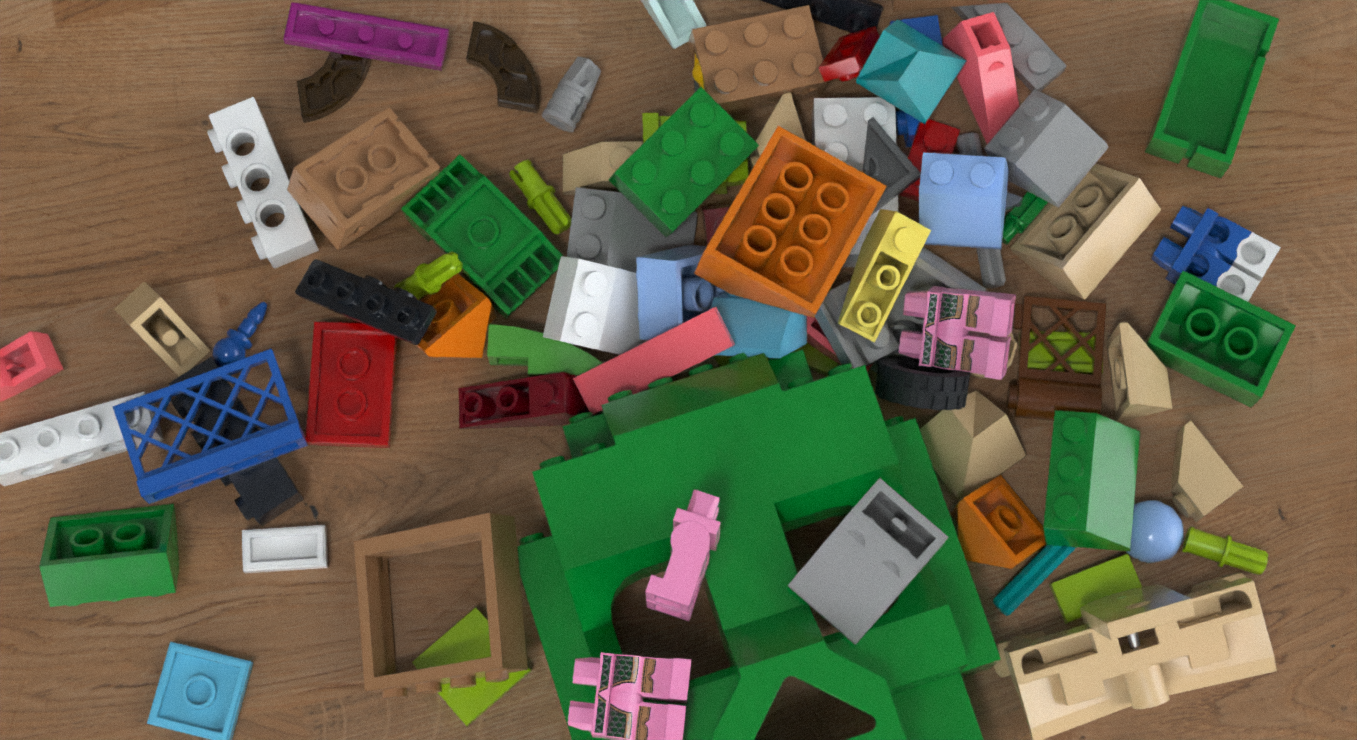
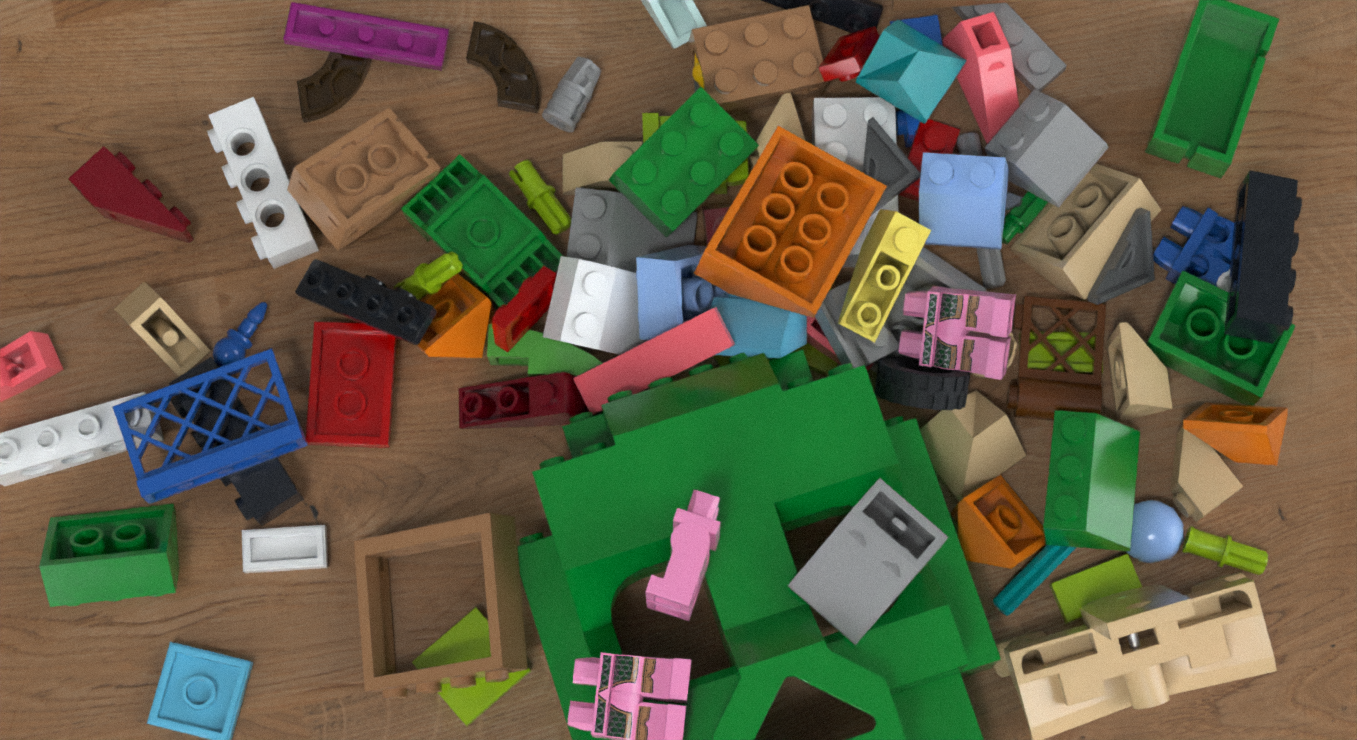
(119, 196): none -> dark red slope
(524, 310): none -> red plate
(1129, 263): none -> dark grey tile
(1240, 431): none -> orange slope
(1262, 257): none -> black brick

